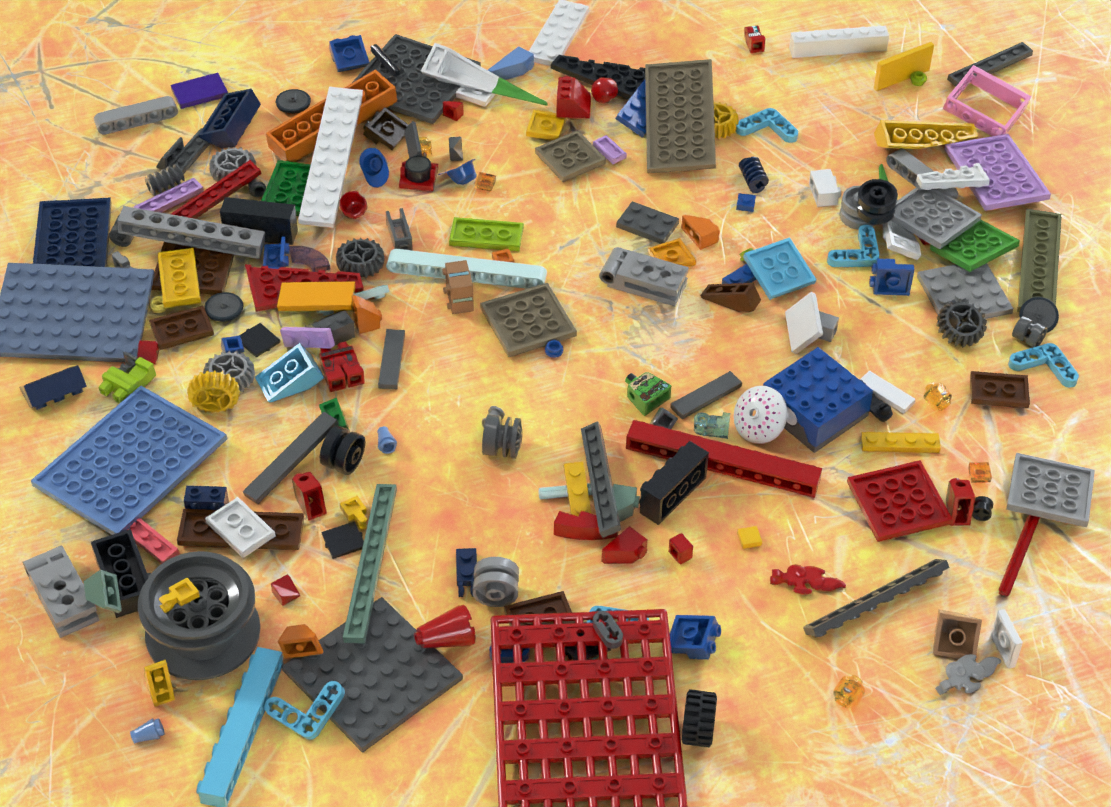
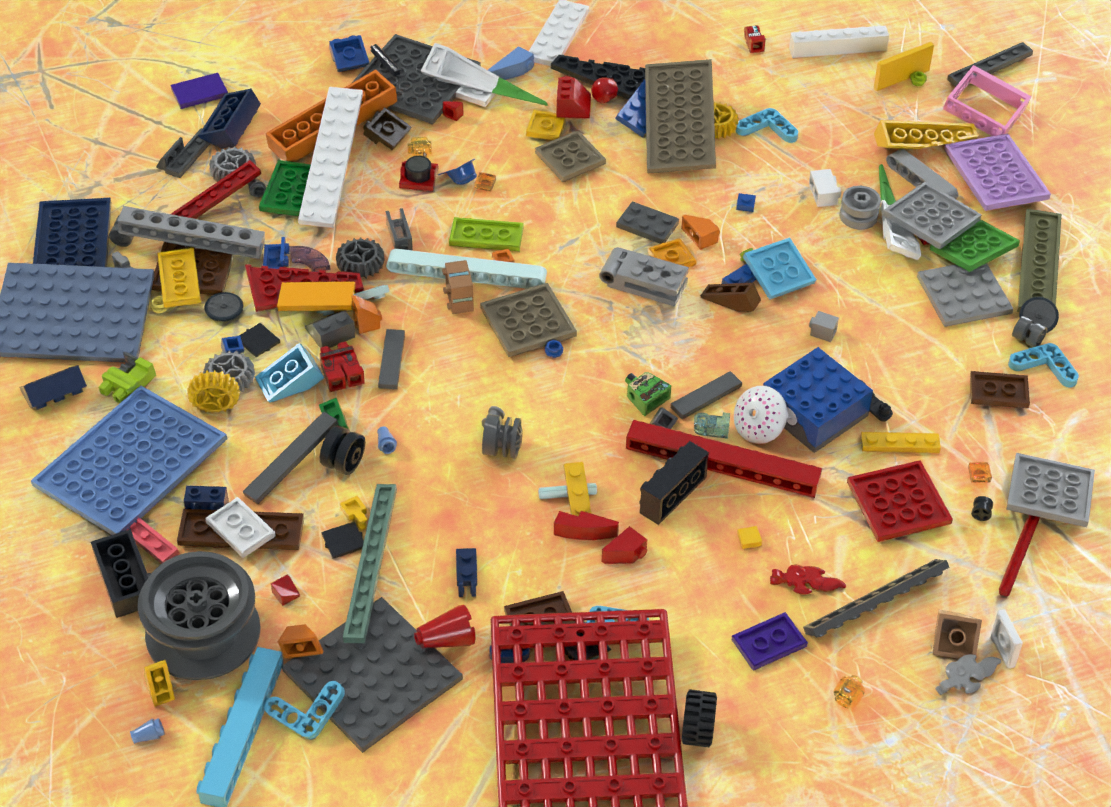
(60, 591): light grey hinge -> none
(103, 591): sand green slope -> none
(135, 115): light grey beam -> none
(148, 350): red slope -> none
(164, 178): dark grey piece -> none
(172, 196): lavender plate -> none
(180, 593): yellow plate -> none
(181, 327): reddish brown plate -> none
(273, 218): black brick -> none
(293, 101): dark grey wheel -> none
(307, 337): lavender plate -> none
(307, 487): red torso -> none
(353, 204): red hair -> none
(374, 167): blue piece -> none
(412, 140): dark grey slope -> none
(455, 148): dark grey slope -> none
(496, 581): light grey wheel -> none
(600, 479): dark grey plate -> none
(604, 632): dark grey beam -> none
(609, 149): lavender plate -> none
(626, 500): sand green slope -> none
(680, 548): red slope -> none
(694, 635): blue plate -> none
(754, 174): dark blue piece -> none
(769, 641): none -> dark purple tile
(803, 323): white tile -> none
(861, 254): medium azure beam -> none
(877, 201): black wheel -> none
(888, 393): white tile -> none
(891, 277): blue plate -> none
(937, 396): clear yellow head -> none
(959, 178): white wing -> none
(962, 494): red torso -> none
(971, 329): dark grey gear -> none

